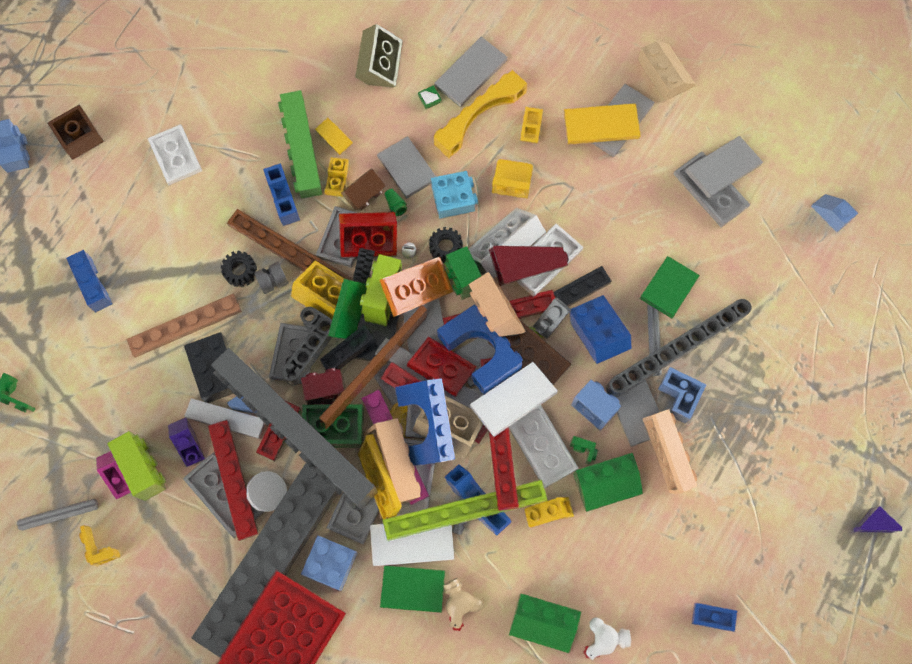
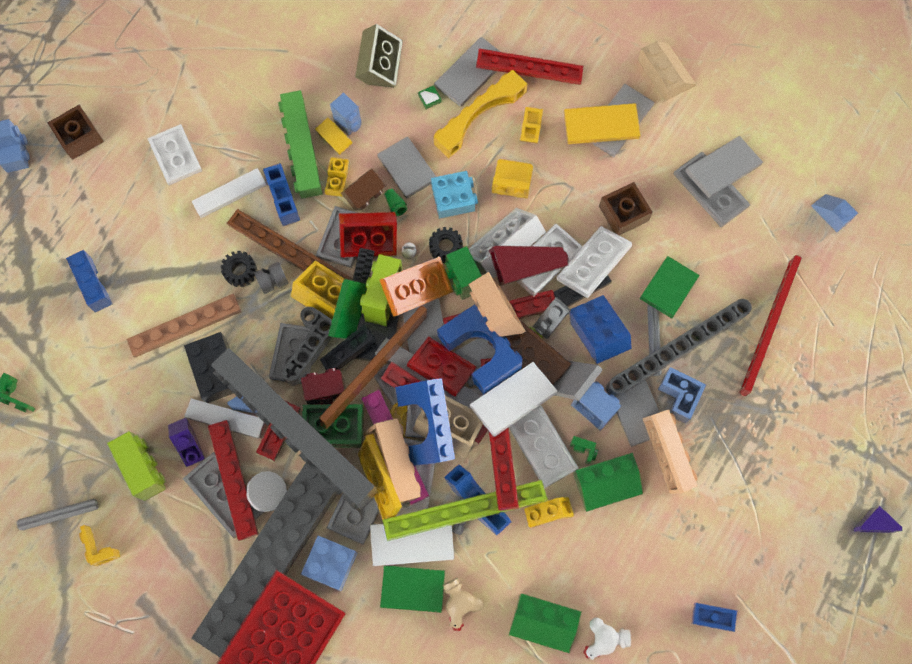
(112, 475): dark pink slope -> none
(229, 193): none -> white tile
(346, 114): none -> medium blue brick
(530, 66): none -> red plate
(577, 380): none -> light grey tile
(594, 261): none -> white tile
(625, 209): none -> reddish brown brick
(770, 326): none -> red tile

